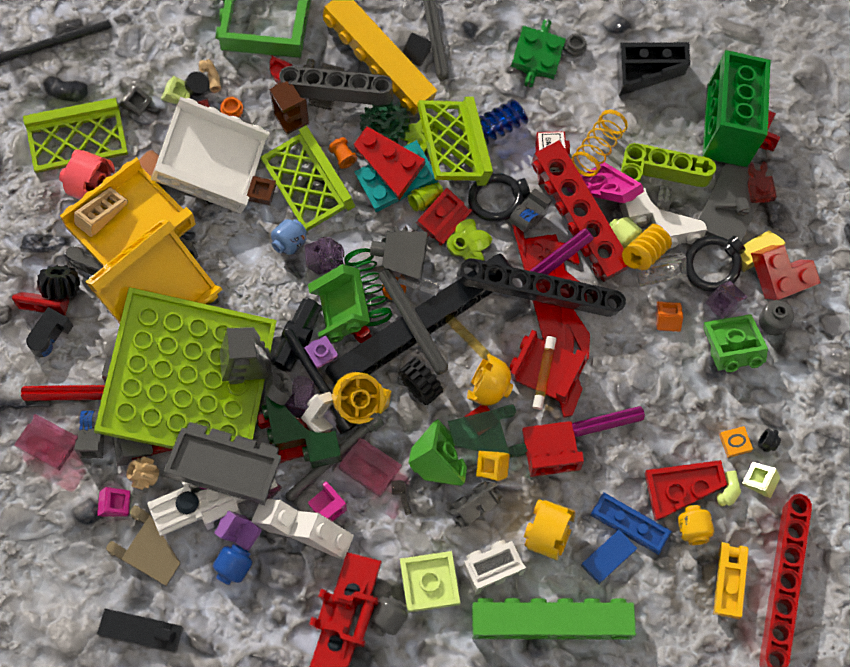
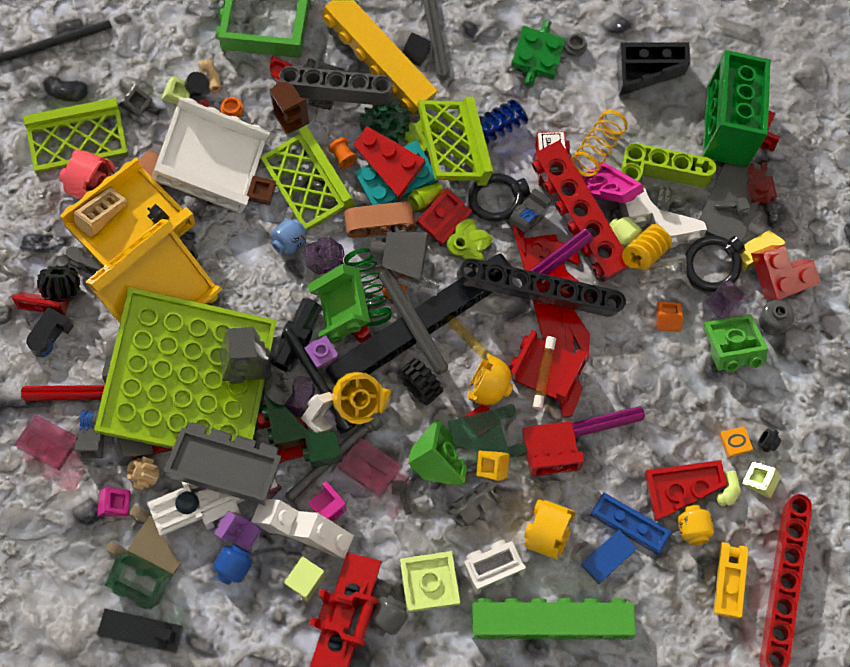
(138, 580): none -> clear green window
(156, 214): none -> black plate
(305, 578): none -> yellowish green panel
(377, 219): none -> nougat beam

